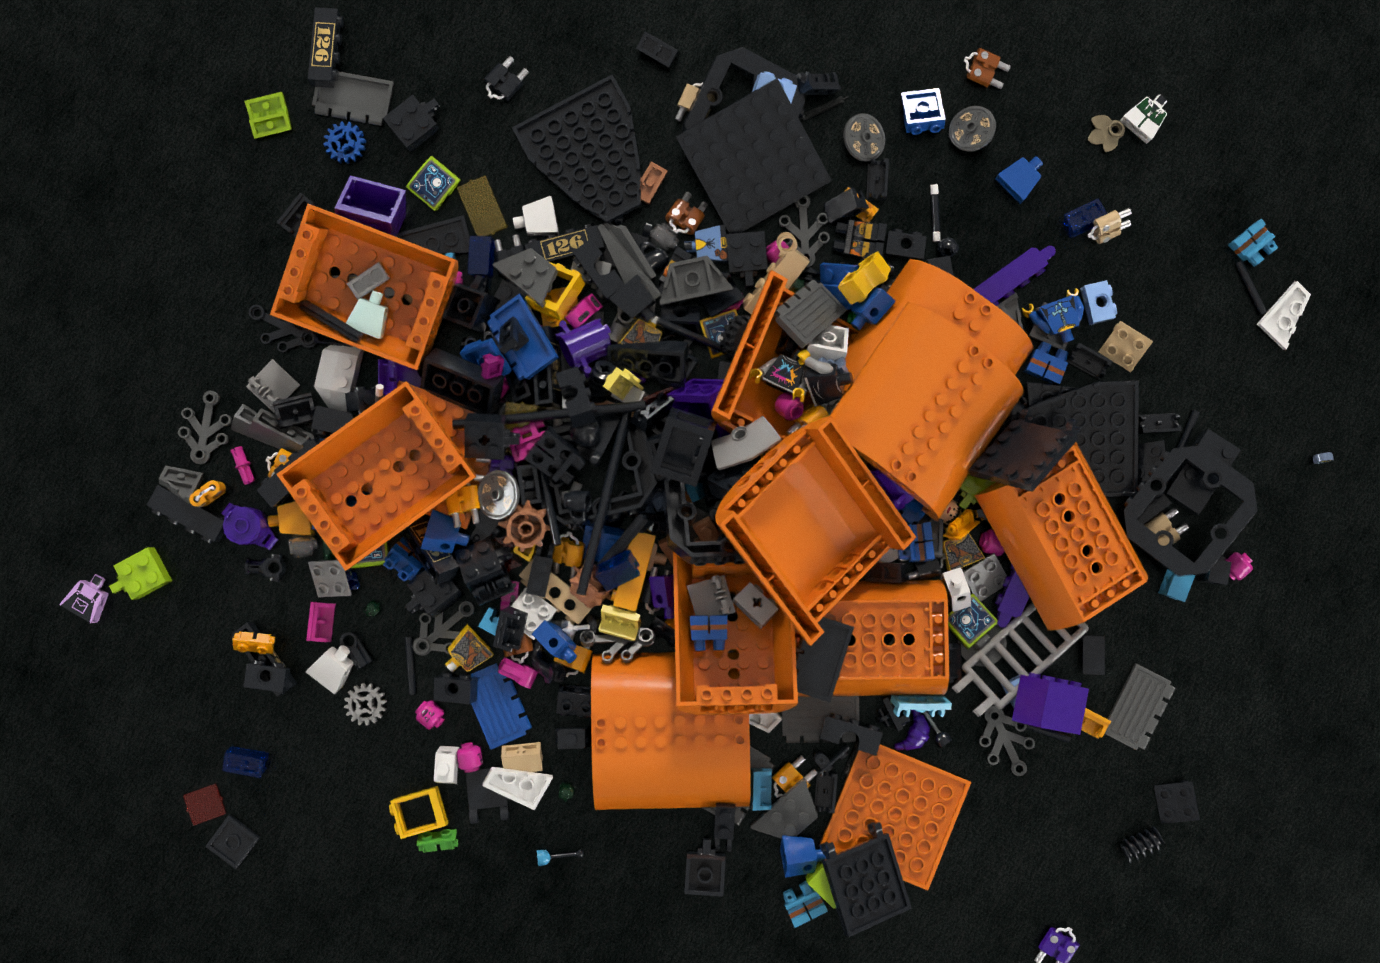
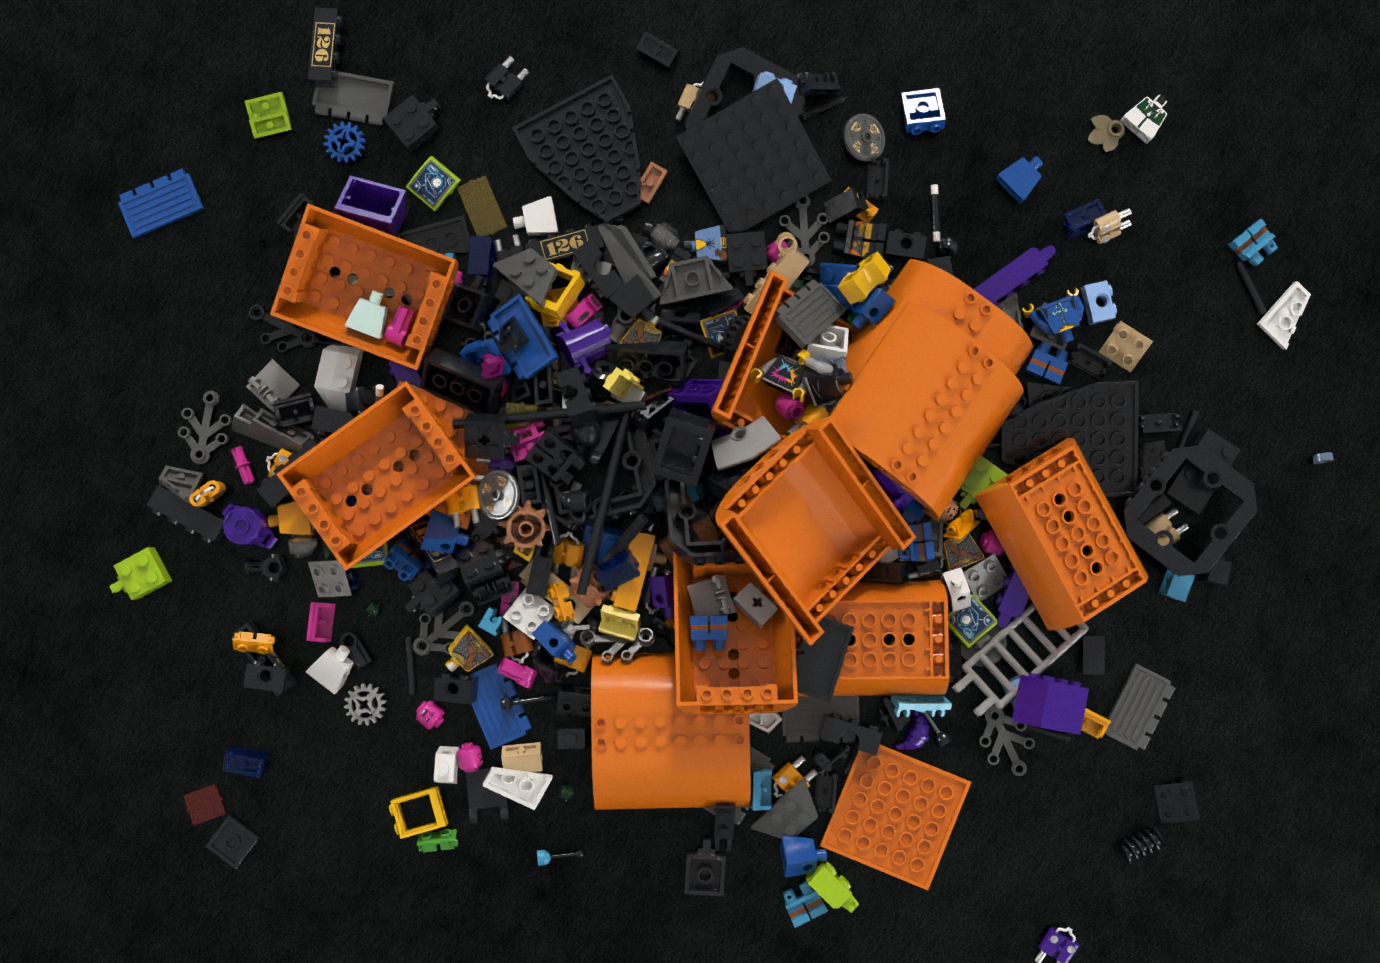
(87, 599): torso -> none
(160, 205): none -> blue hinge
(331, 321): black axle -> none
(368, 280): light grey plate -> none
(386, 375): dark purple hinge -> none
(399, 329): none -> dark pink piece
(507, 703): none -> black piece
(510, 629): black hinge -> none
(561, 610): none -> light orange hinge
(685, 216): dark orange piece -> none
(865, 882): black plate -> none
(972, 128): dark grey shield -> none
(984, 67): dark orange piece -> none
(1024, 452): black plate -> none
(1240, 565): dark pink head -> none

